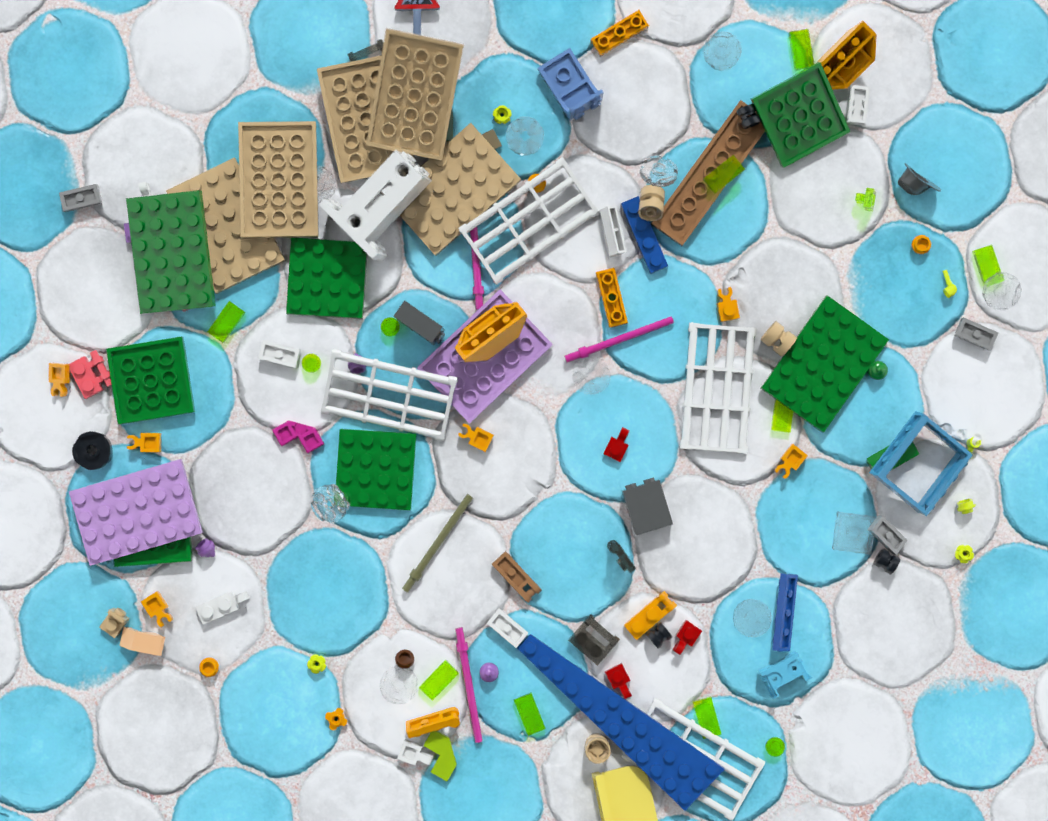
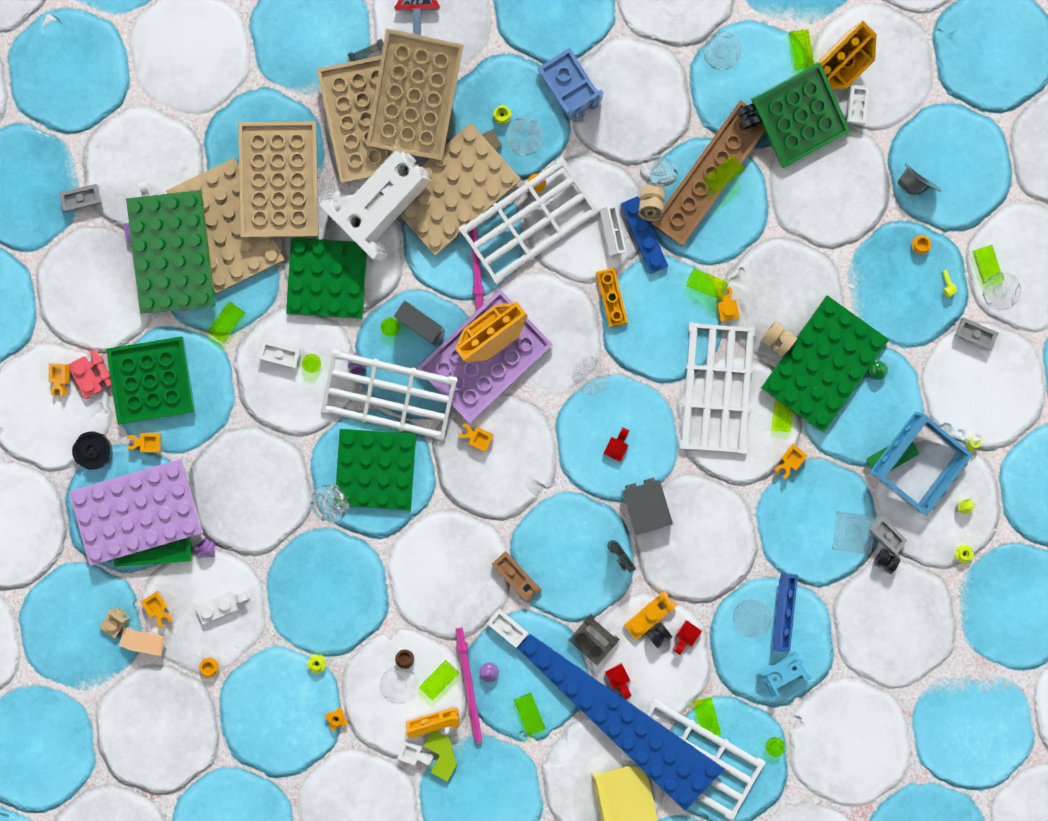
(307, 435): dark pink tile -> none
(415, 574): olive bar -> none
(584, 352): dark pink bar -> none
(597, 748): tan wheel -> none
(610, 39): light orange tile -> none
(707, 284): none -> clear neon green tile
(866, 199): clear neon green tile -> none

